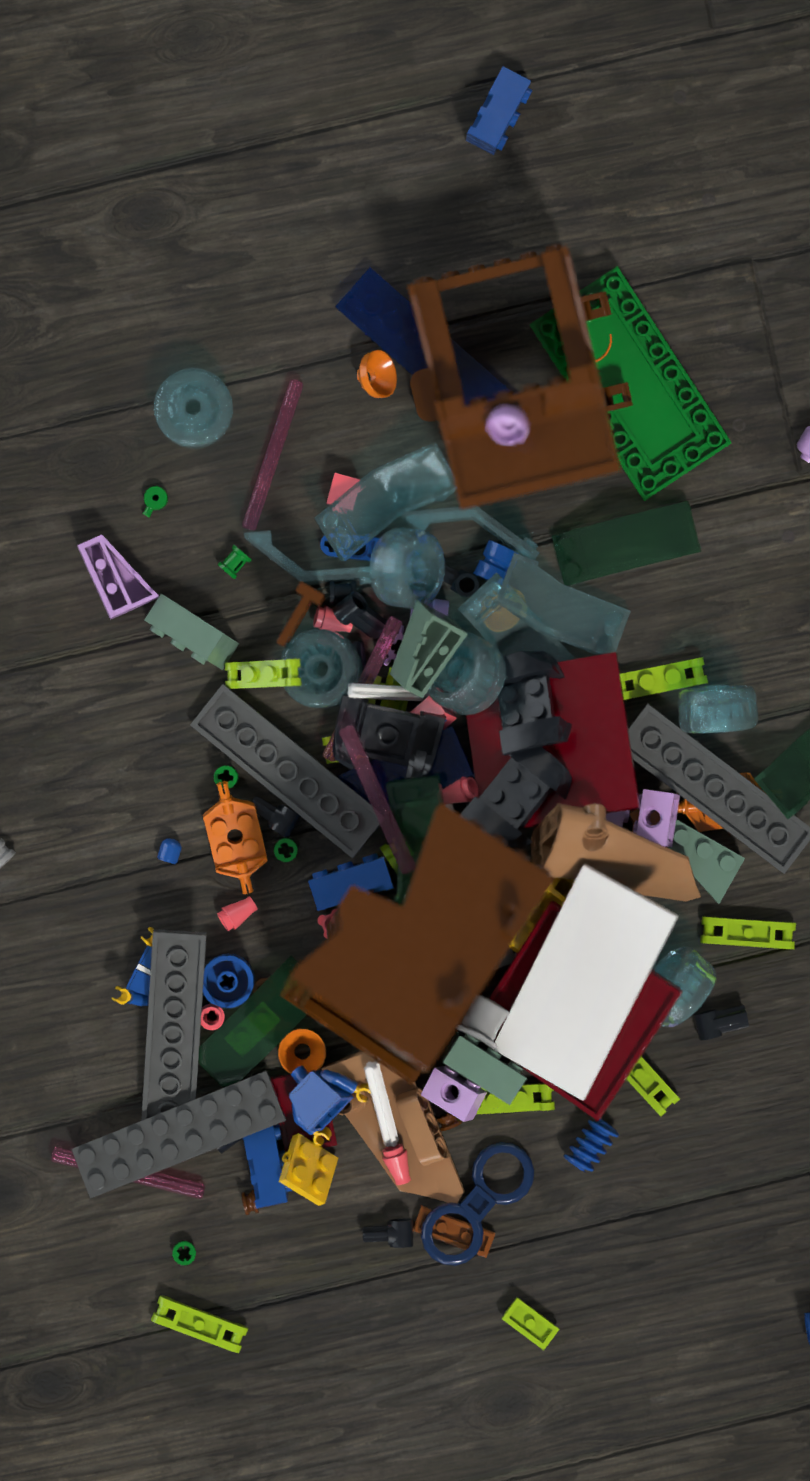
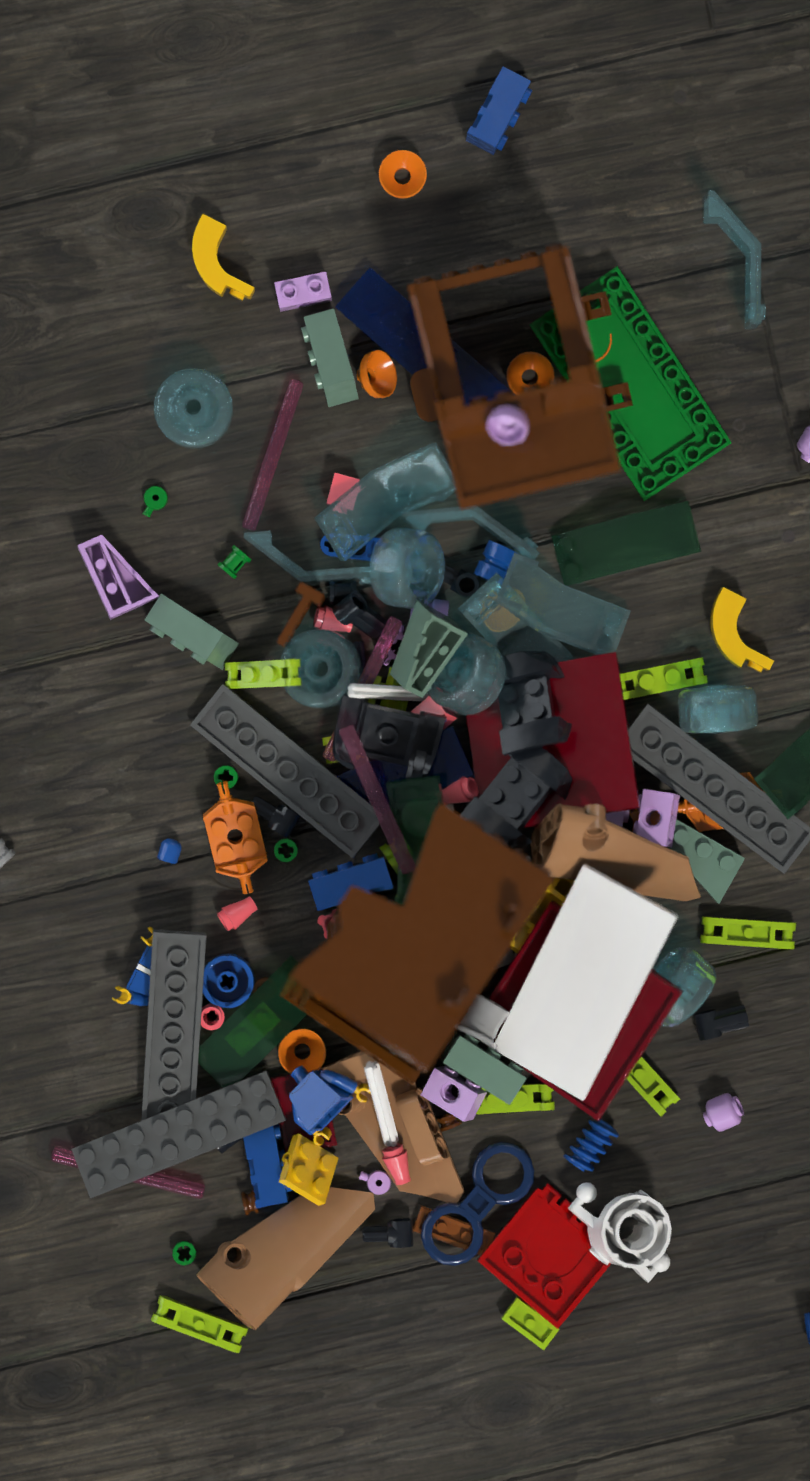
(205, 248): none -> yellow arch
(283, 1252): none -> medium nougat panel
(303, 291): none -> lavender brick
(330, 357): none -> sand green wedge
(373, 1177): none -> lavender piece
(402, 160): none -> orange piece
(529, 361): none -> orange piece
(545, 1256): none -> red hinge
(646, 1243): none -> white piece
(719, 213): none -> clear light blue windscreen
(723, 1112): none -> lavender head
(725, 633): none -> yellow arch

